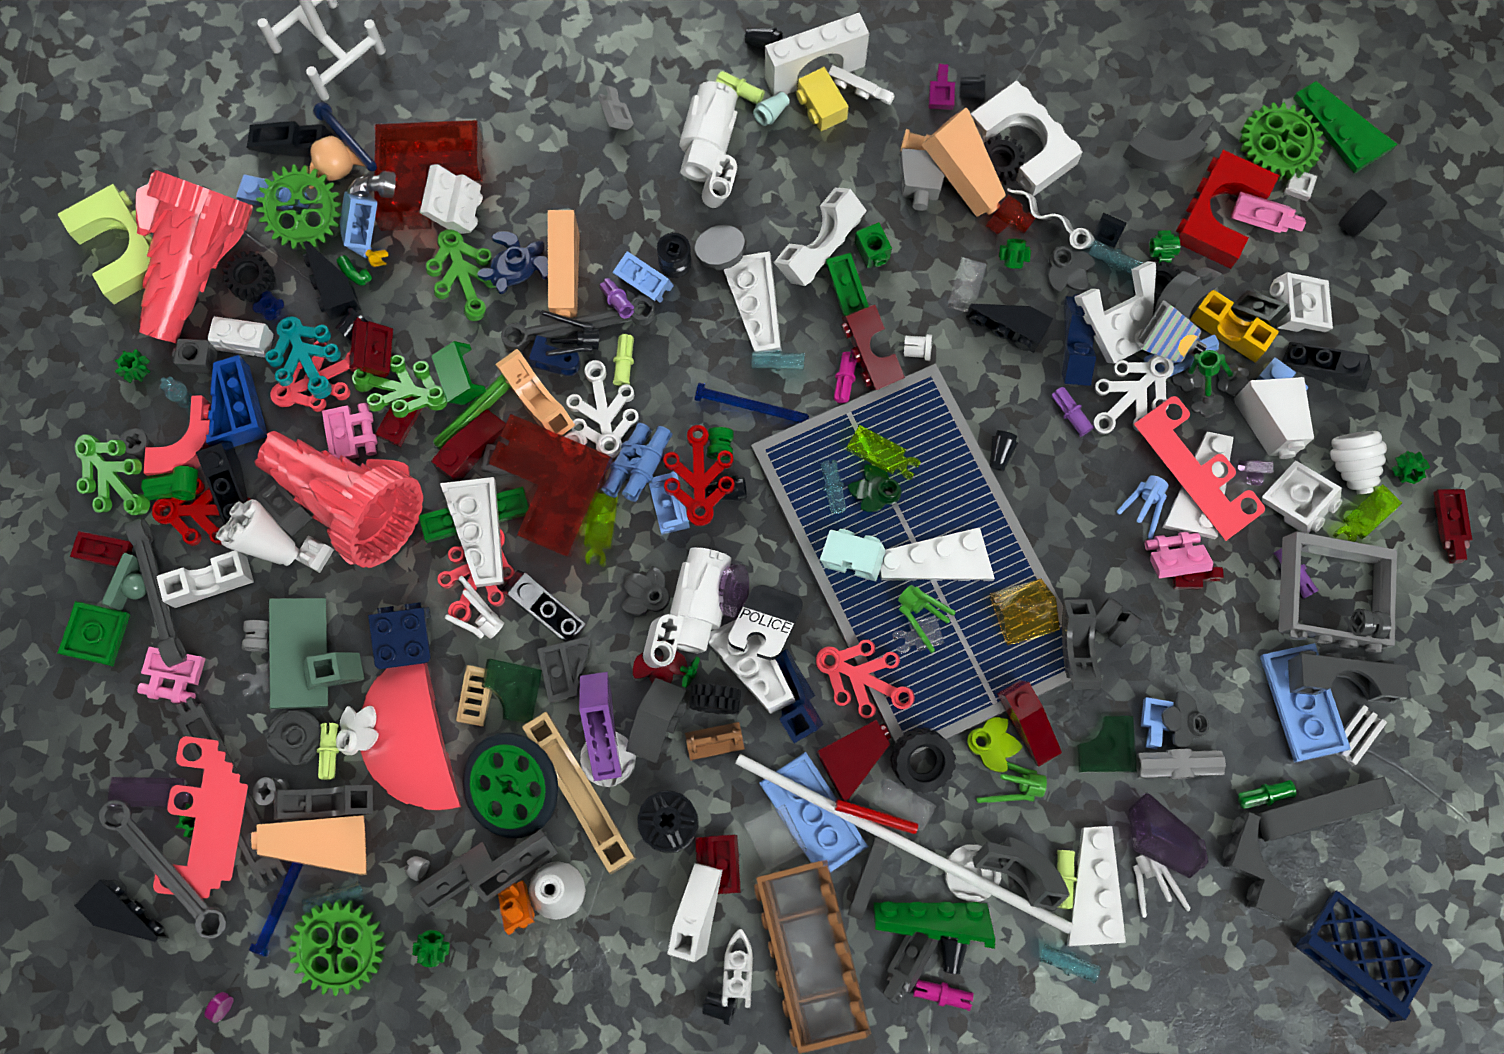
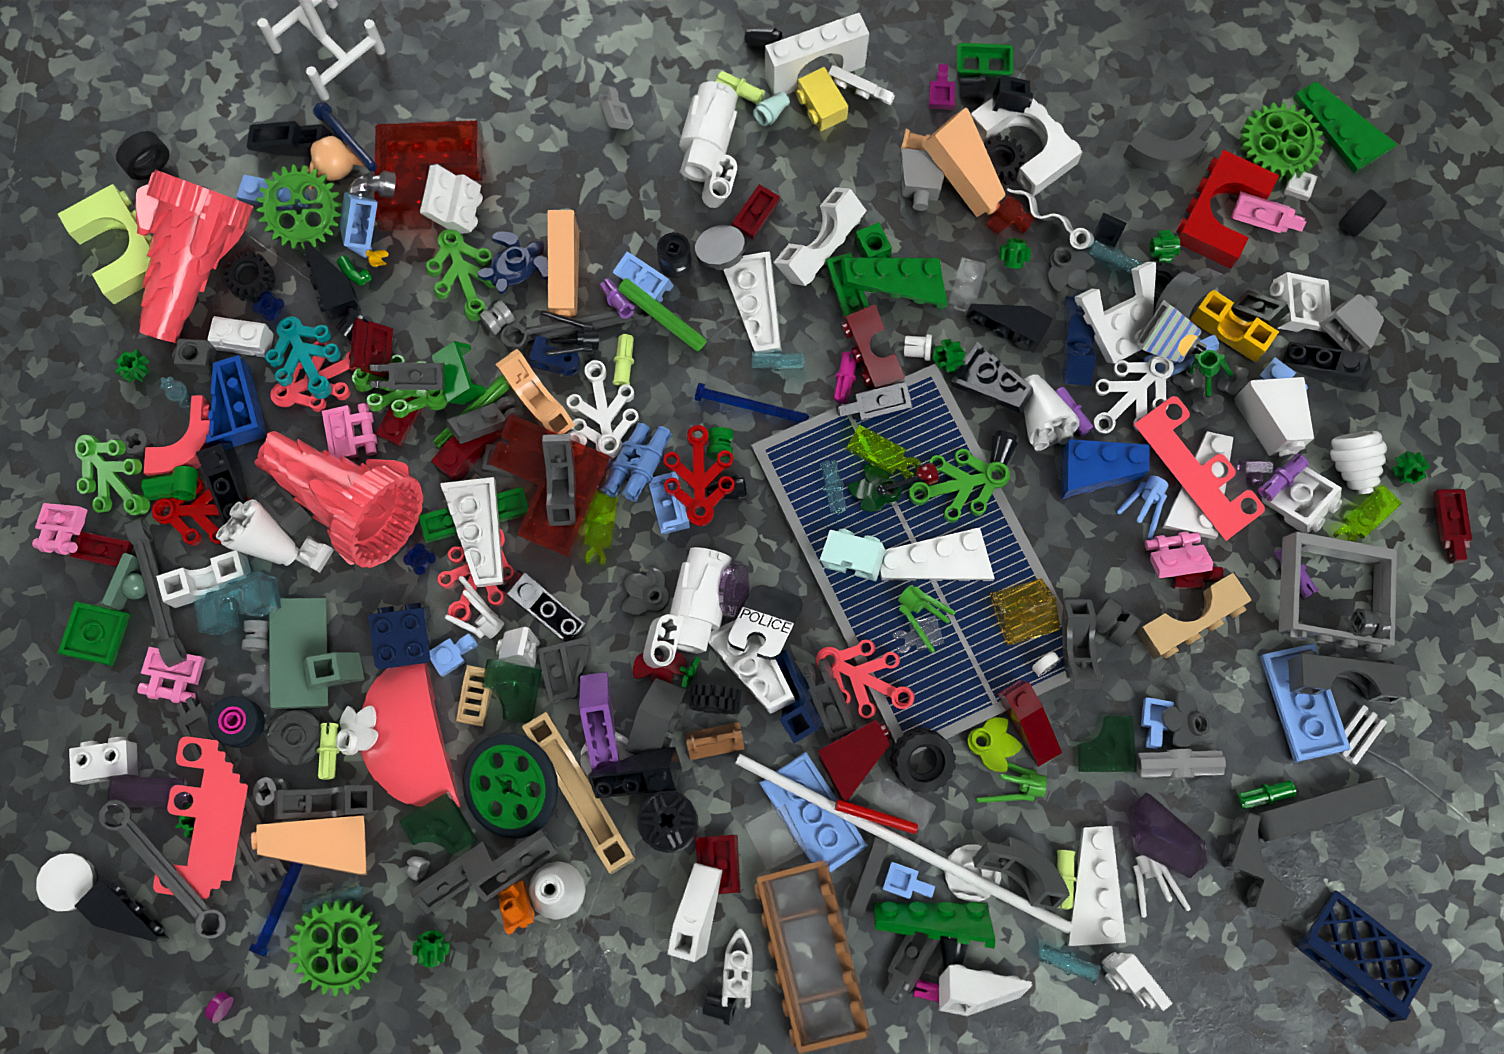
(64, 521): none -> bright pink plate
(65, 881): none -> white tile
(100, 762): none -> white brick
(137, 145): none -> black tyre
(246, 726): none -> black wheel
(252, 596): none -> clear light blue arch
(410, 376): none -> dark grey hinge
(419, 551): none -> clear blue plate
(440, 824): none -> clear green tile
(449, 656): none -> light blue plate
(483, 420): none -> dark grey hinge
(497, 317): none -> light grey wheel
(519, 647): none -> white slope
(561, 479): none -> dark grey arch
(639, 774): none -> black slope
(662, 314): none -> bright green axle
(756, 211): none -> dark red plate
(829, 701): none -> dark grey hinge
(876, 401): none -> hinge
(899, 277): none -> green wing
(903, 881): none -> light blue plate
(926, 473): none -> hinge
(948, 355): none -> green gear
(963, 482): none -> bright green plant
(972, 991): none -> white slope
(983, 54): none -> green piece
(992, 381): none -> wing
(1012, 94): none -> black brick
(1046, 663): none -> white tile
(1048, 416): none -> white cone
(1101, 465): none -> blue wedge
(1130, 976): none -> white plate
(1220, 600): none -> tan arch
(1283, 477): none -> medium lavender pin
(1354, 323): none -> light grey torso

